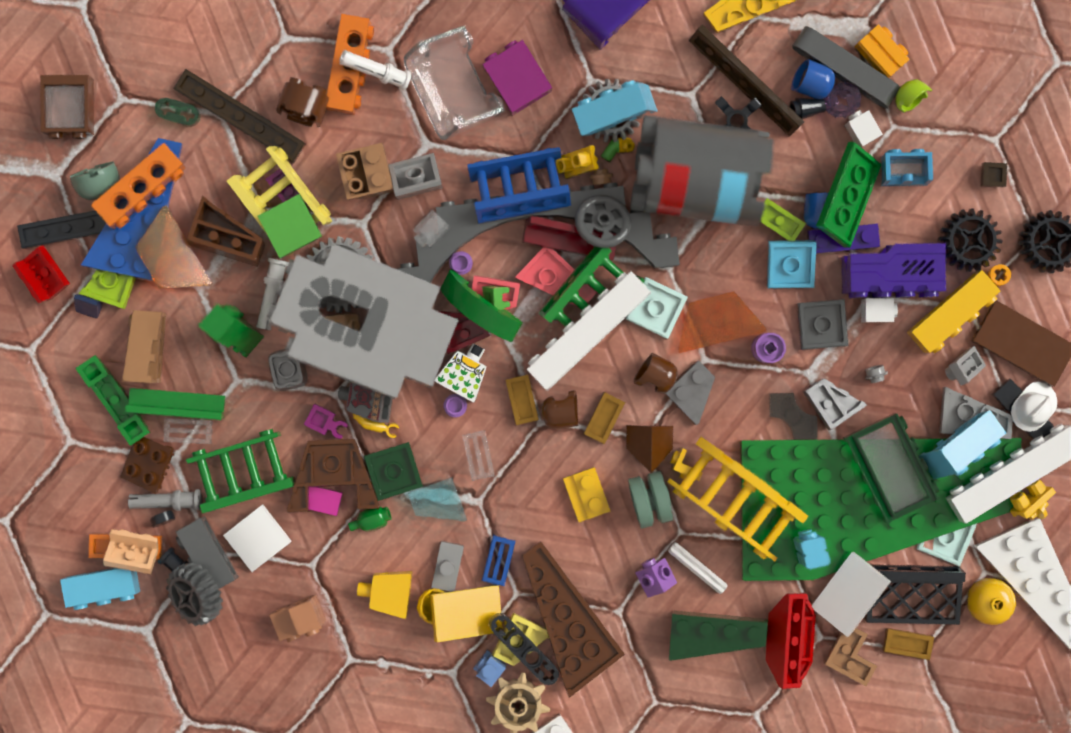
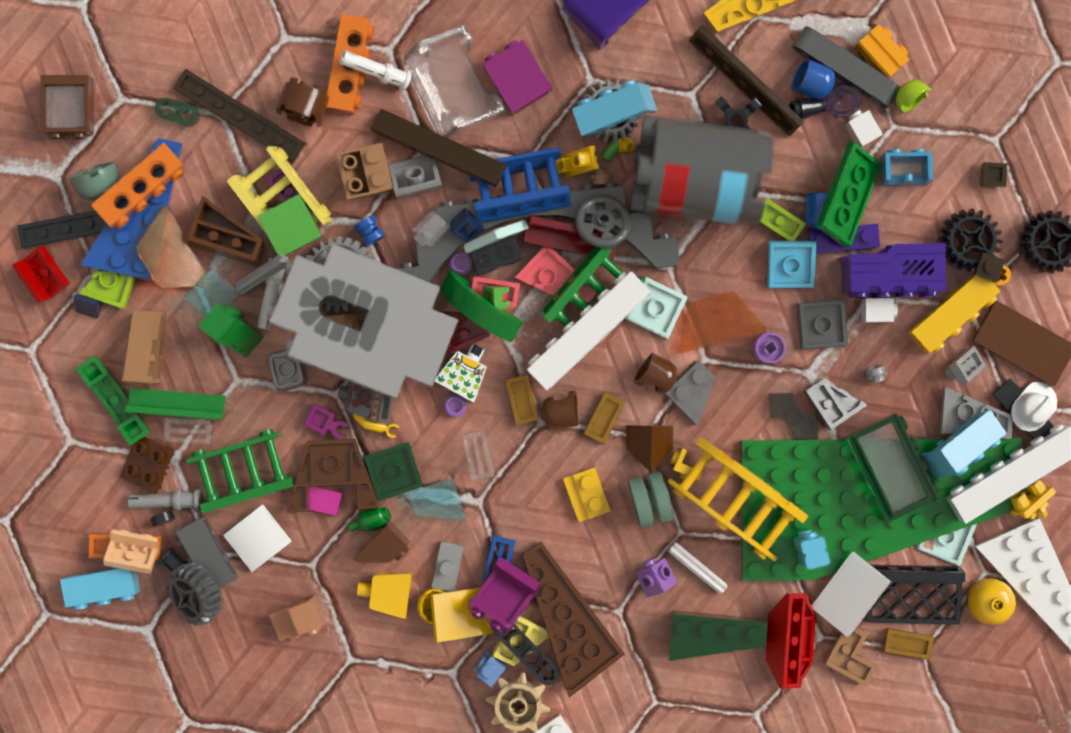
(209, 291): none -> clear light blue piece
(261, 274): none -> light grey axle
(369, 230): none -> blue wheel
(385, 546): none -> reddish brown slope
(438, 147): none -> dark brown tile
(466, 225): none -> dark blue slope
(495, 236): none -> light aqua tile
(496, 256): none -> black brick
(503, 597): none -> magenta panel
(989, 267): none -> dark brown plate

